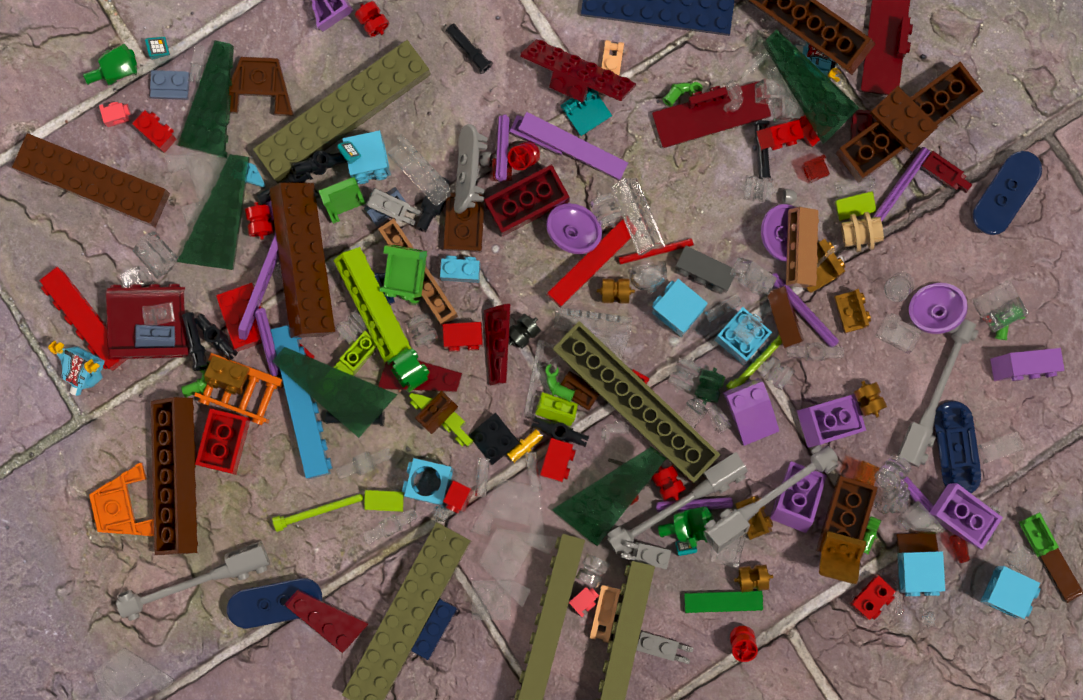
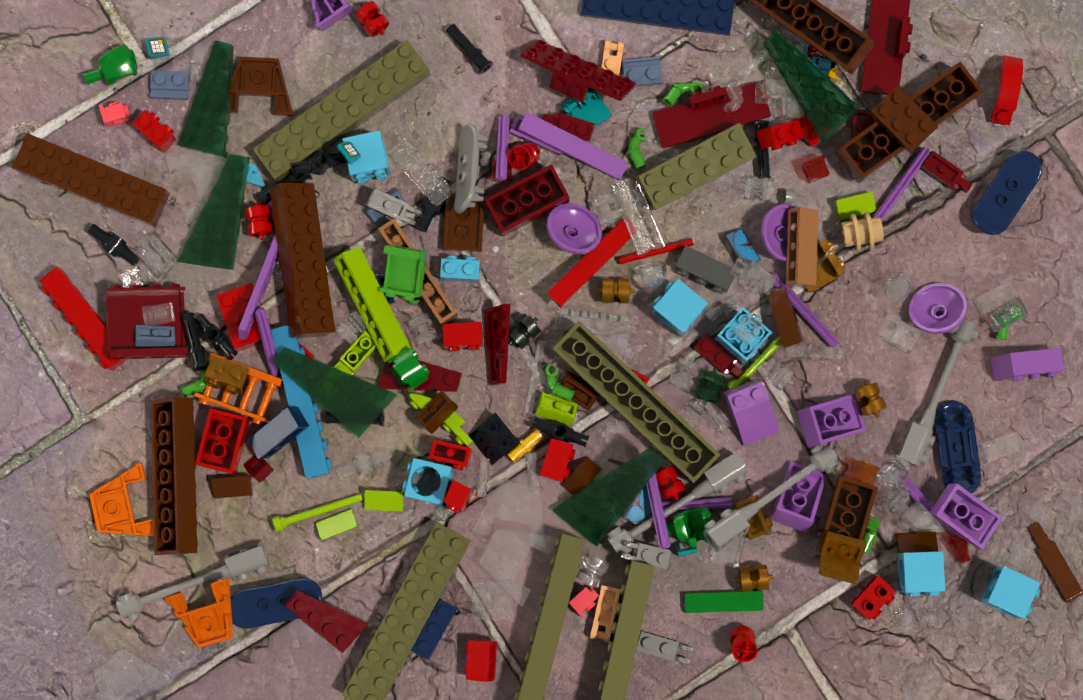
(78, 367): torso -> none
(113, 244): none -> black pin
(208, 623): none -> orange wing
(232, 487): none -> reddish brown slope
(259, 468): none -> dark red slope
(278, 432): none -> brick
(336, 524): none -> lime slope
(341, 198): bright green piece -> none
(450, 453): none -> red brick
(480, 660): none -> red brick
(572, 125): none -> dark red hinge
(581, 476): none -> reddish brown slope
(633, 149): none -> bright green piece
(639, 509): none -> slope
(643, 71): none -> sand blue plate
(658, 513): none -> medium lavender axle
(696, 166): none -> olive brick
(717, 356): none -> dark red hinge
(741, 246): none -> slope
(852, 311): pearl gold bracket -> none
(1009, 89): none -> red arch
(1038, 534): bright green hinge -> none

